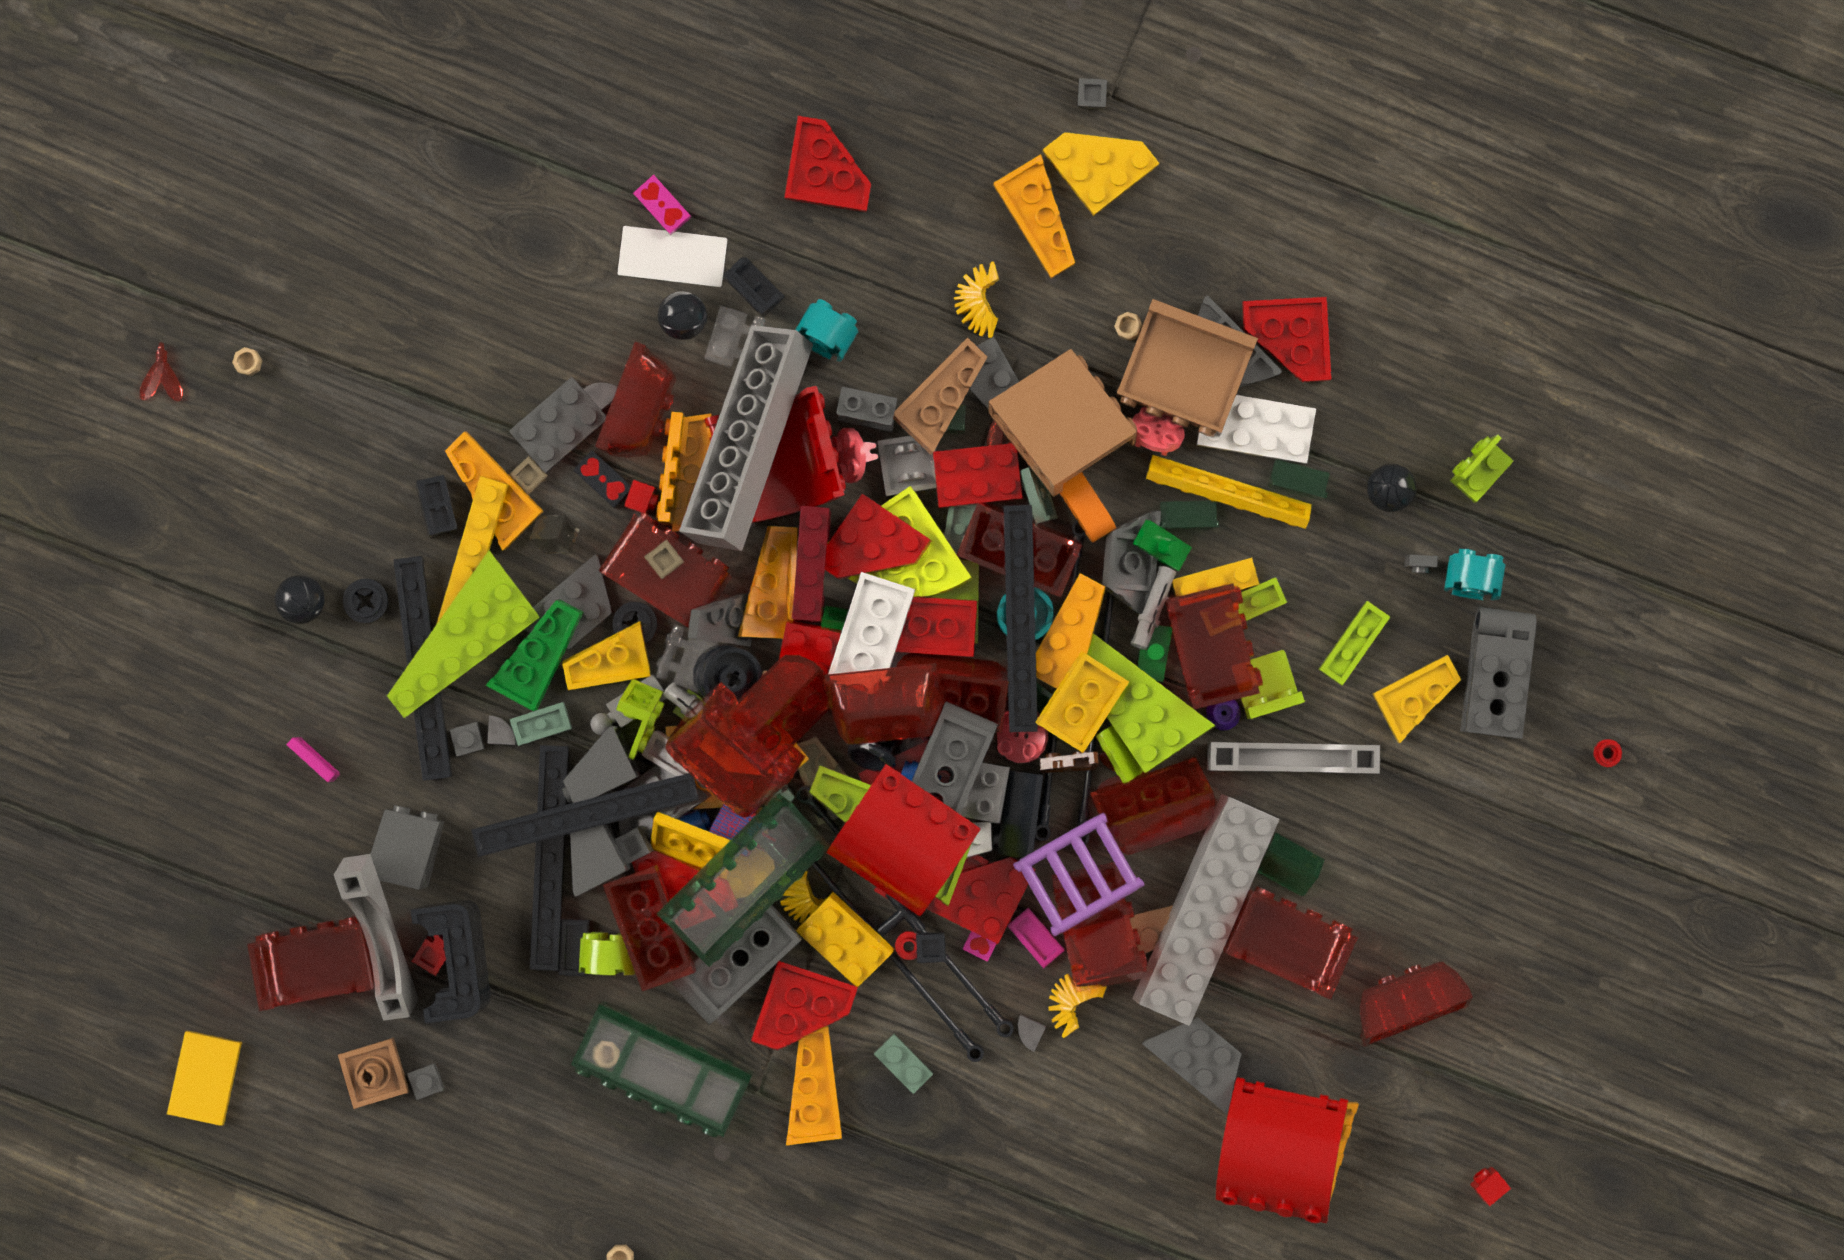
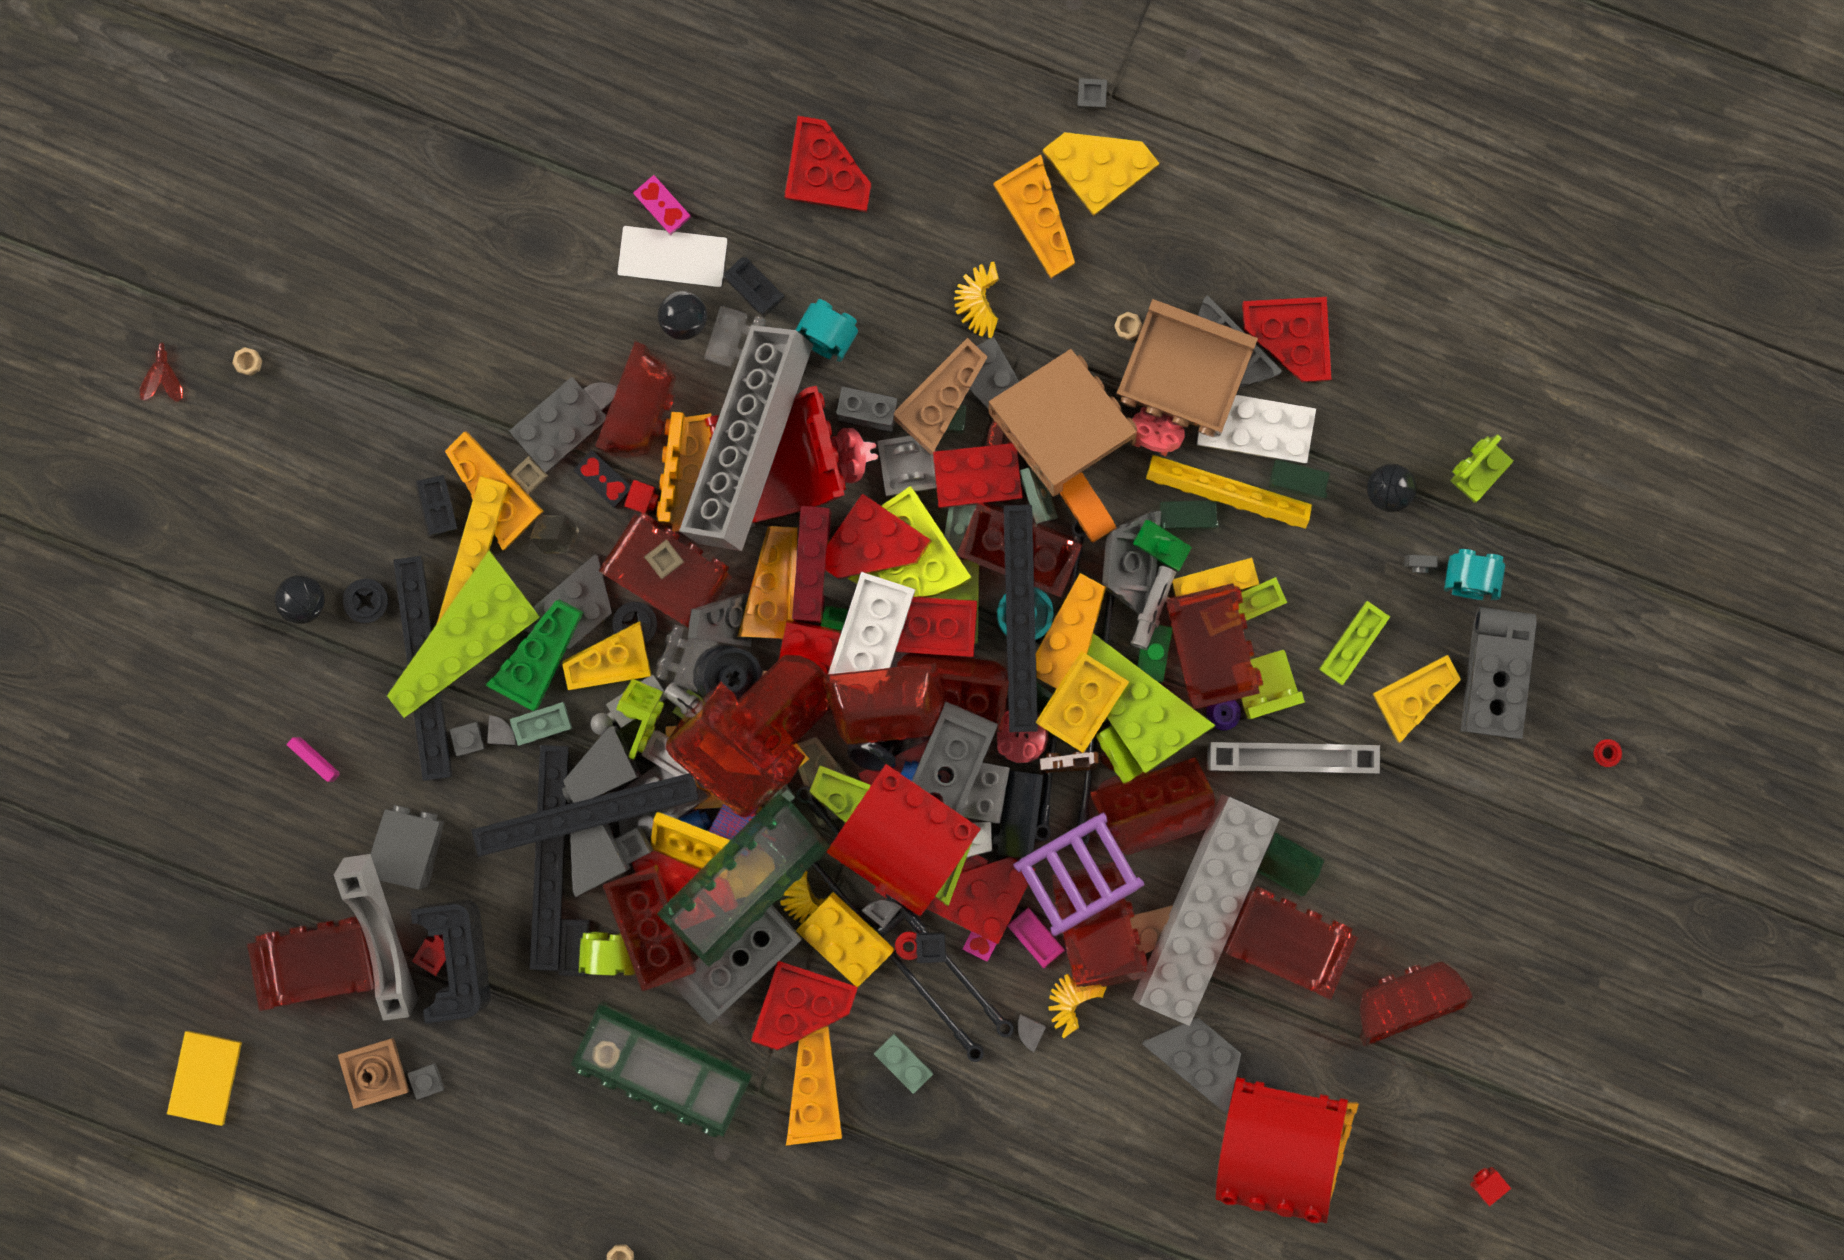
(882, 911): none -> flat silver tile

